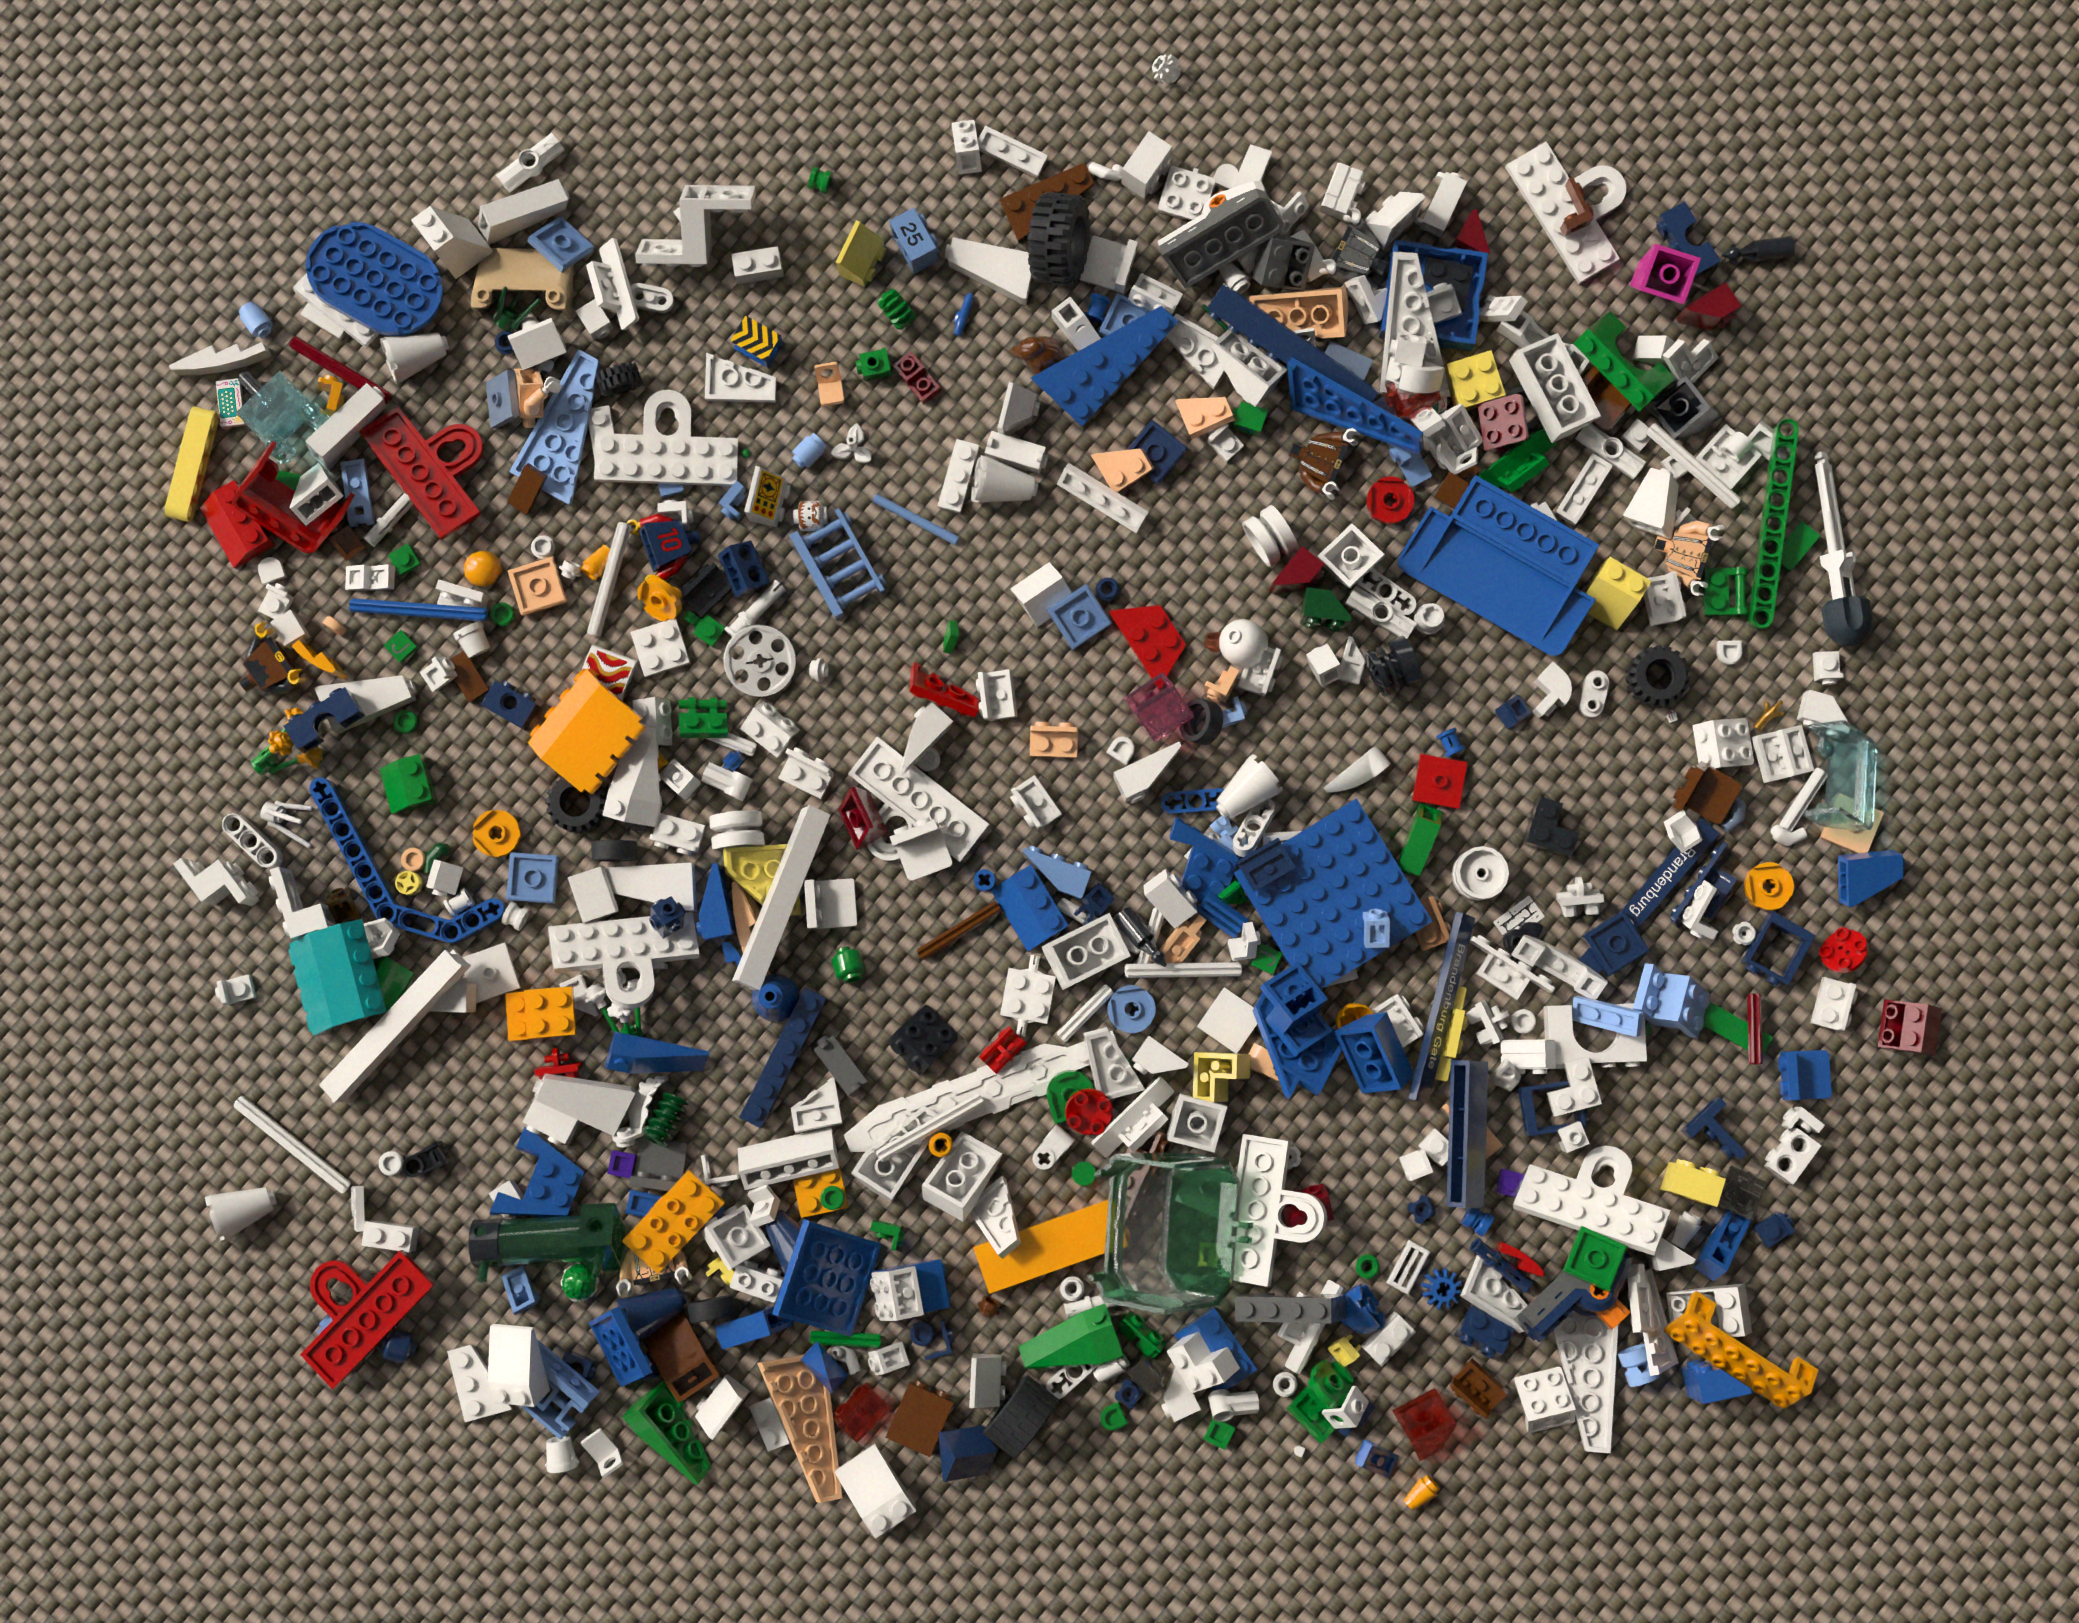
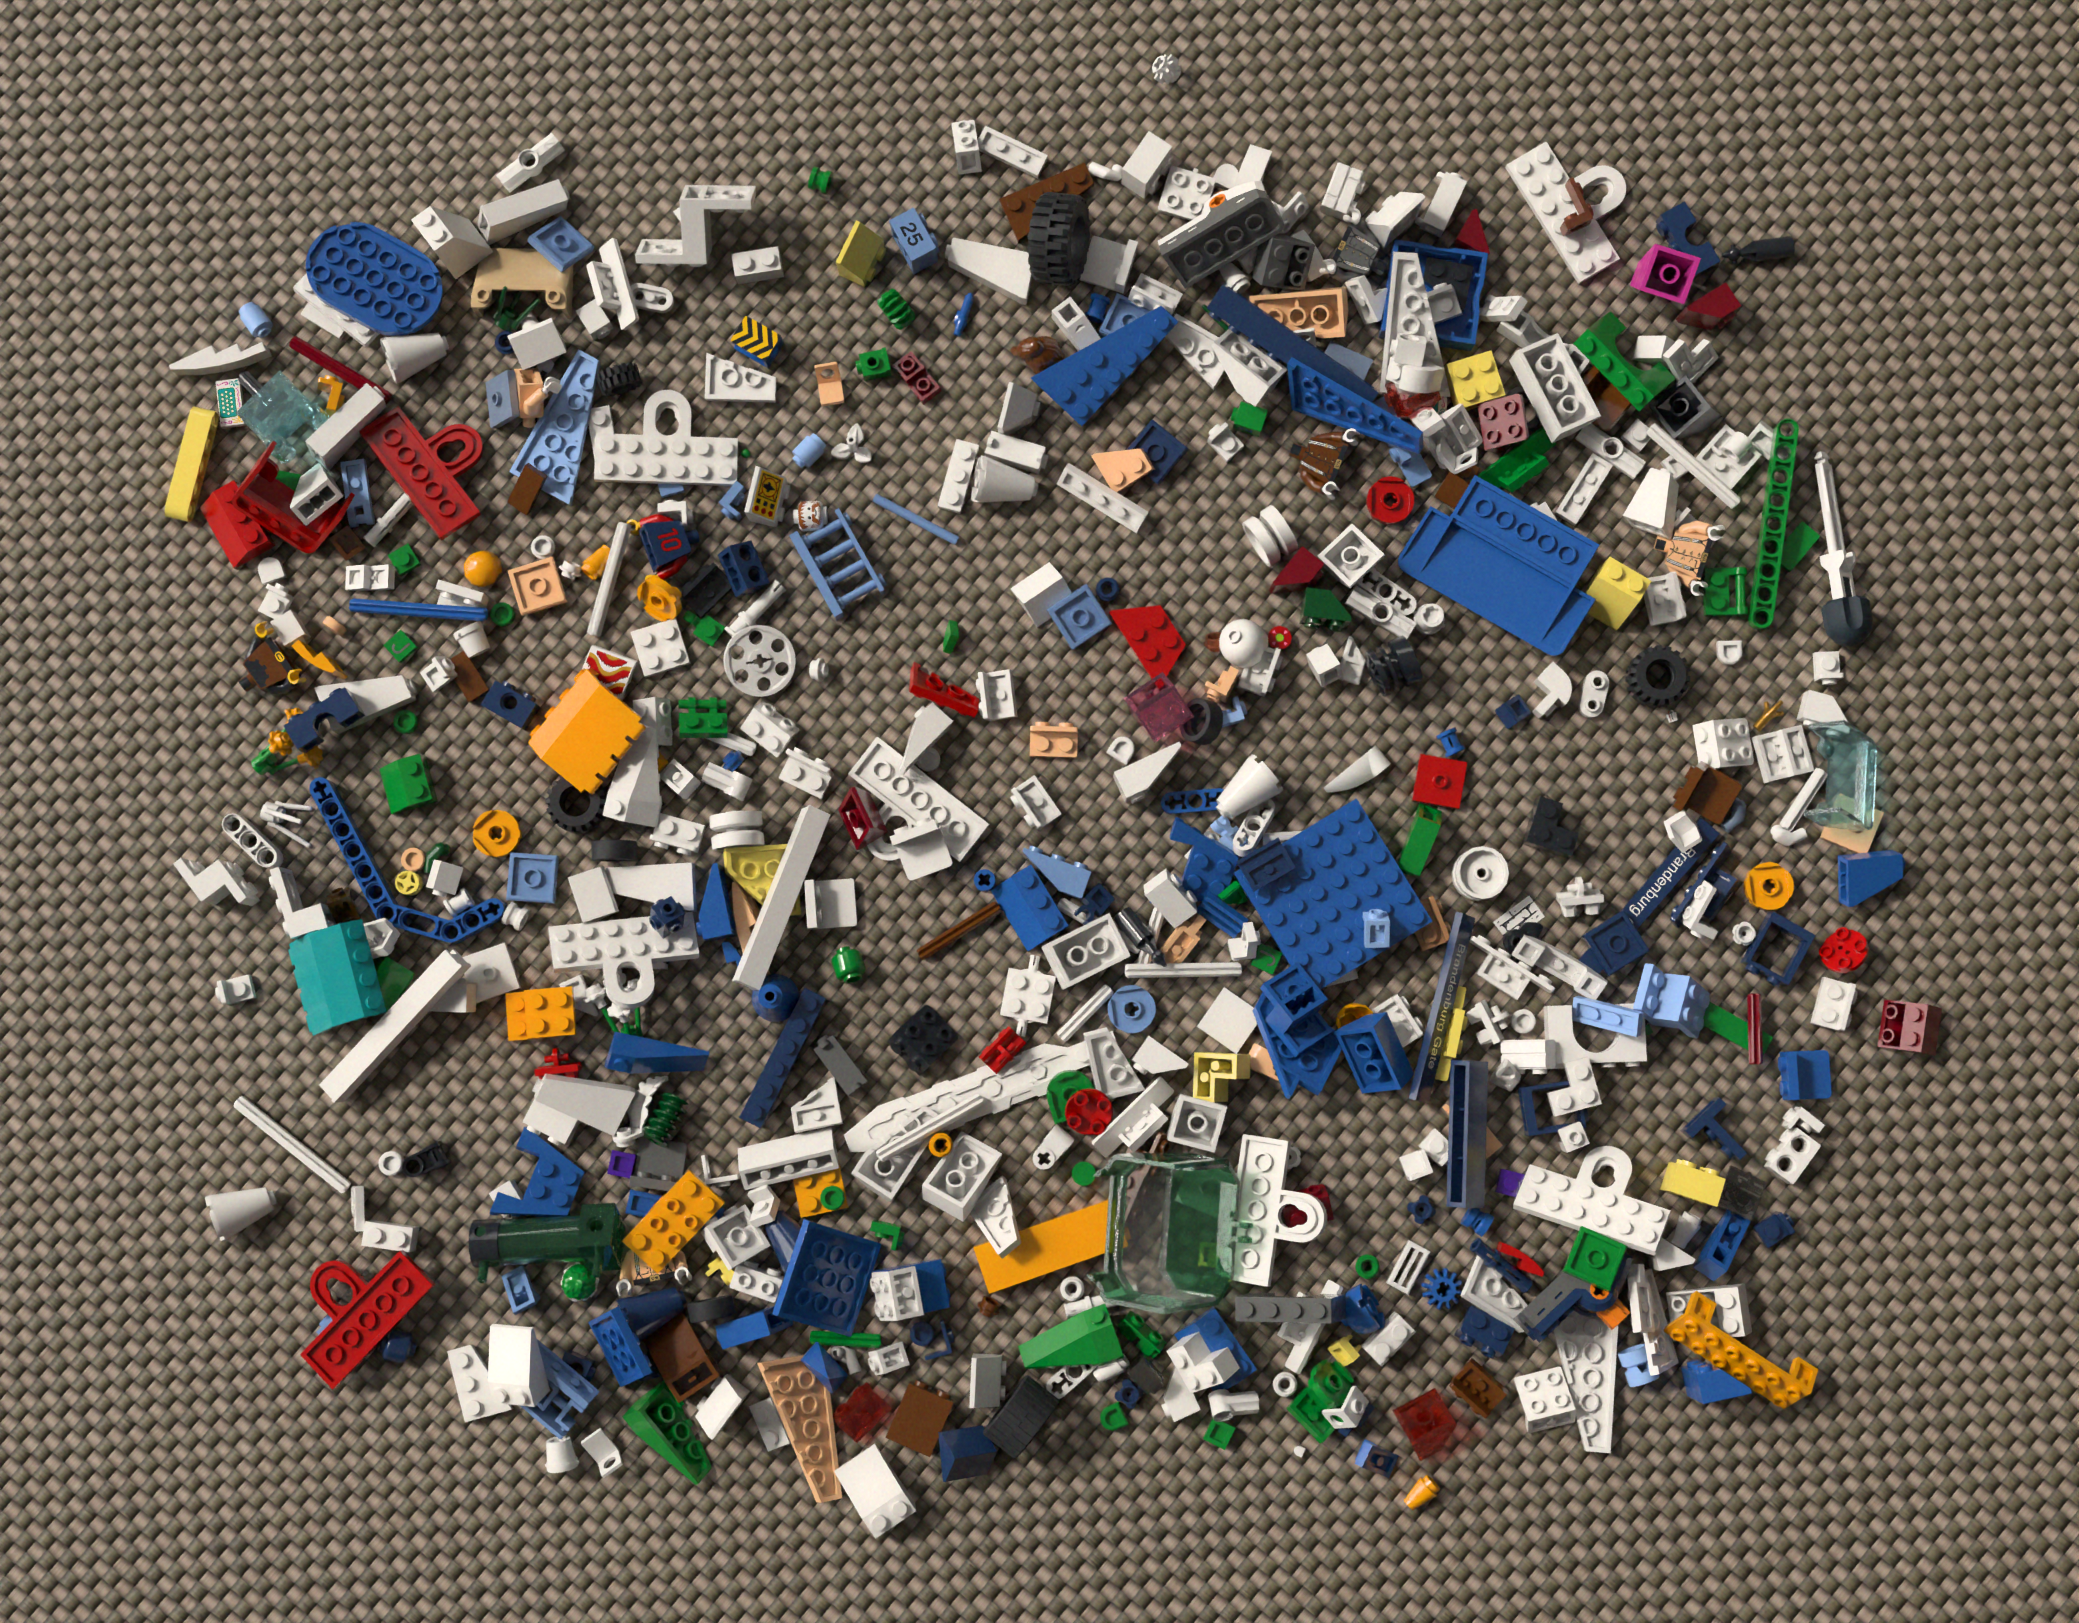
(1204, 414): light nougat wing -> none
(1279, 638): none -> red tile

